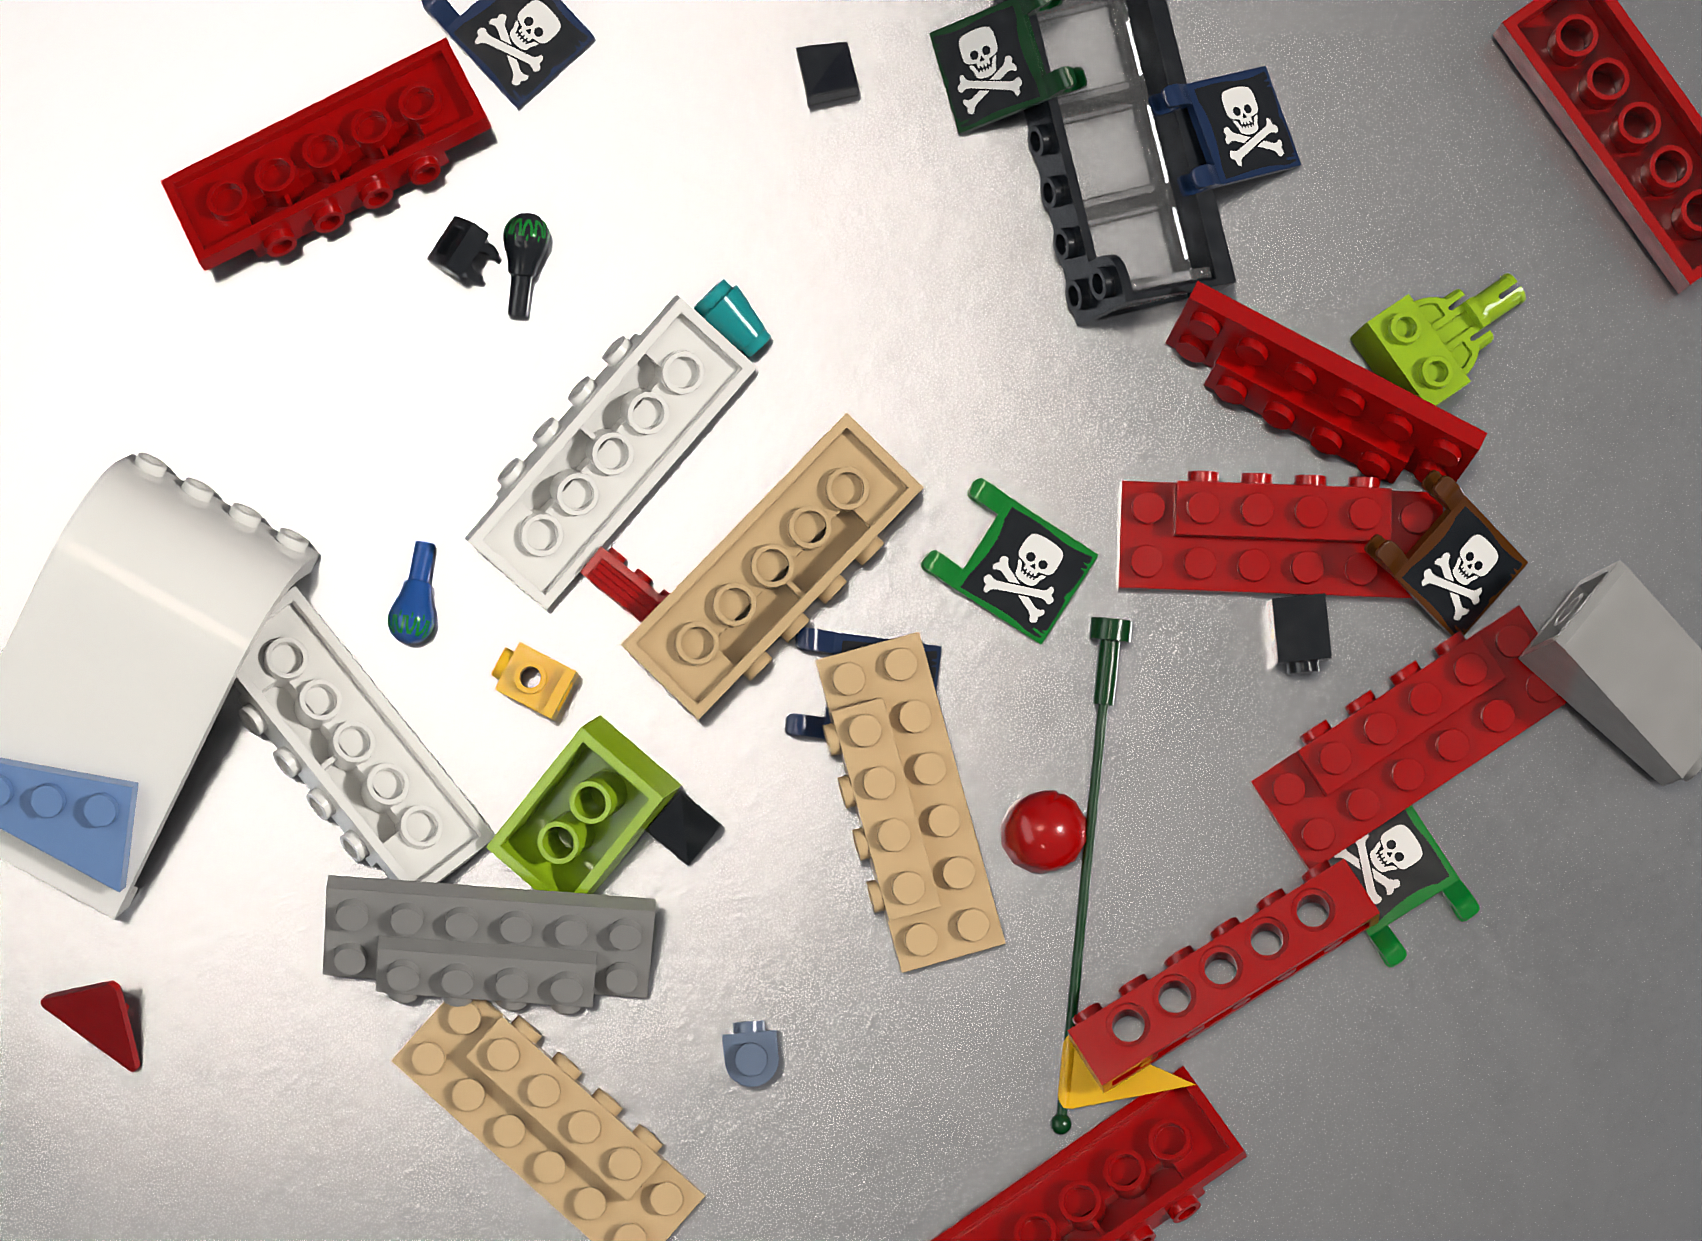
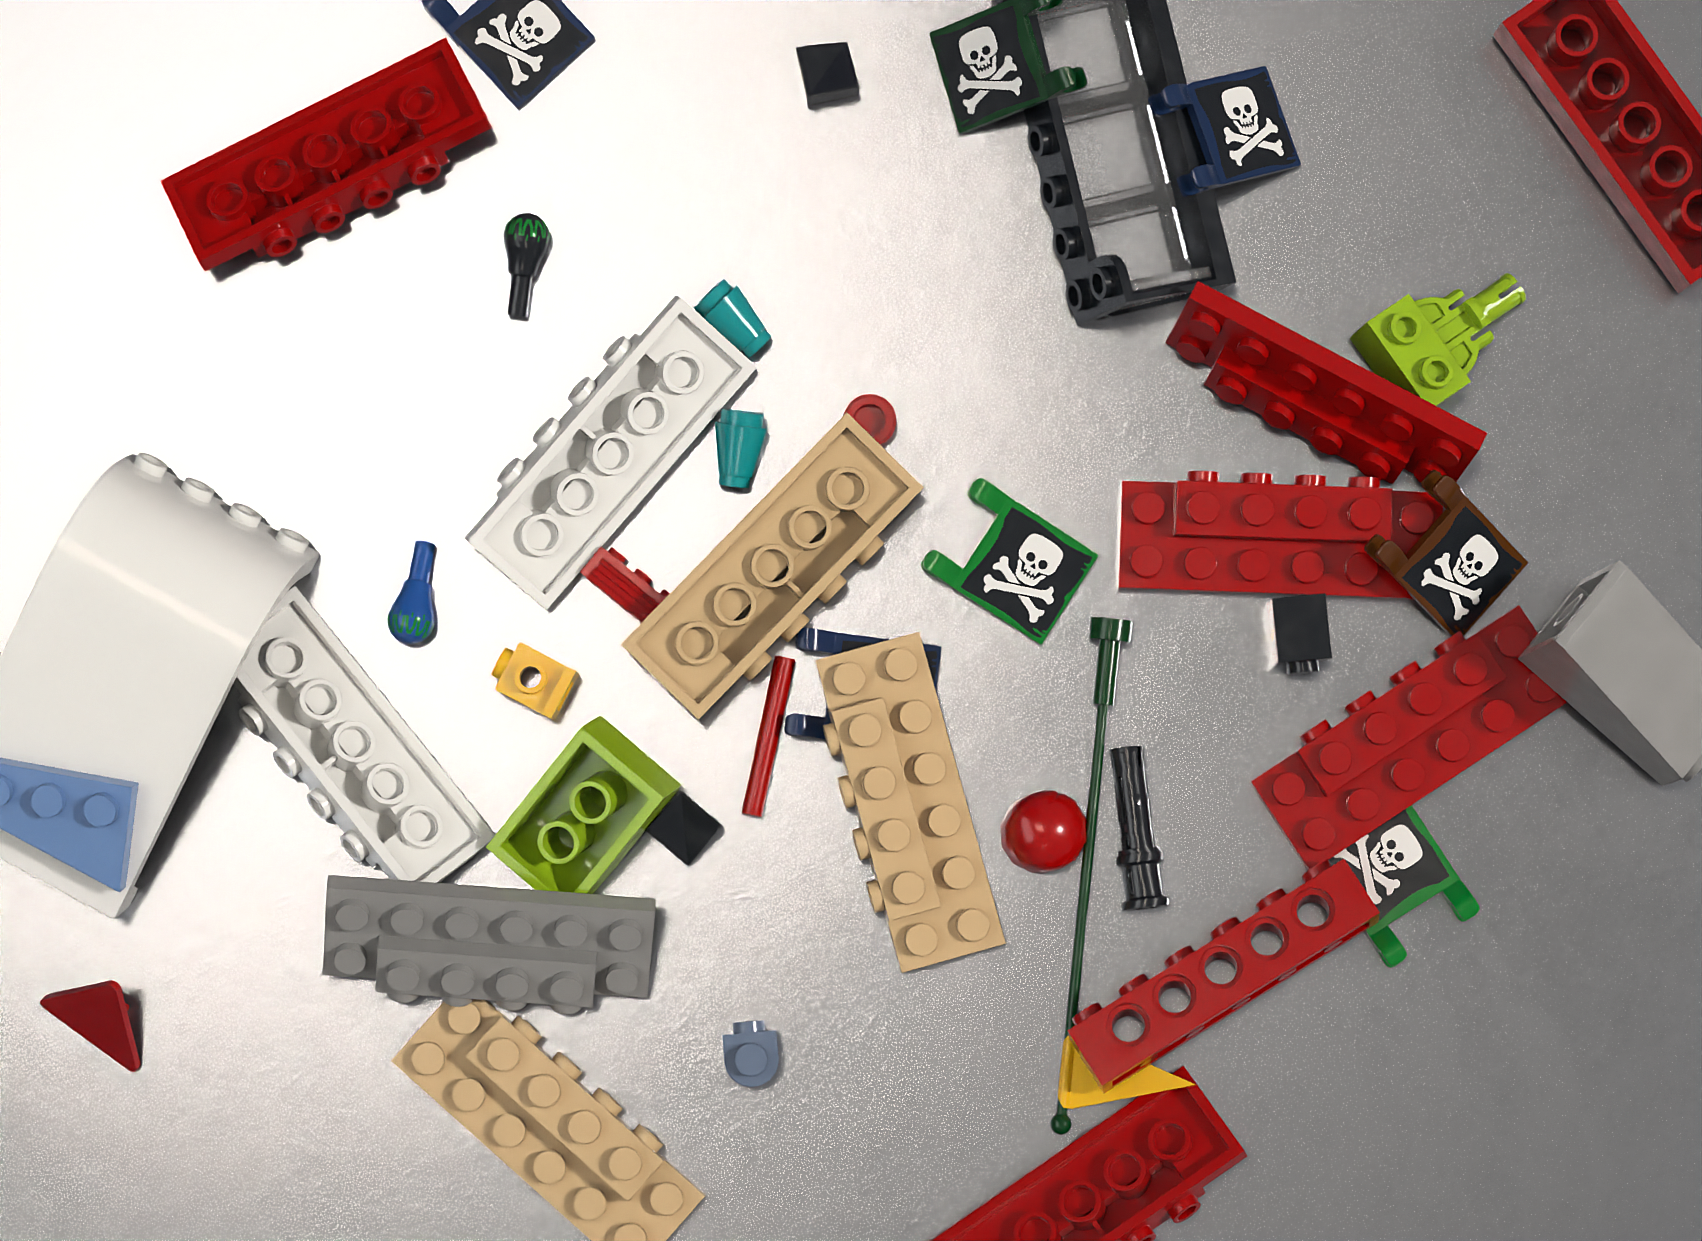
(459, 247): black tile -> none
(738, 446): none -> teal cone
(768, 736): none -> red bar
(874, 416): none -> red tile
(1139, 855): none -> black pin

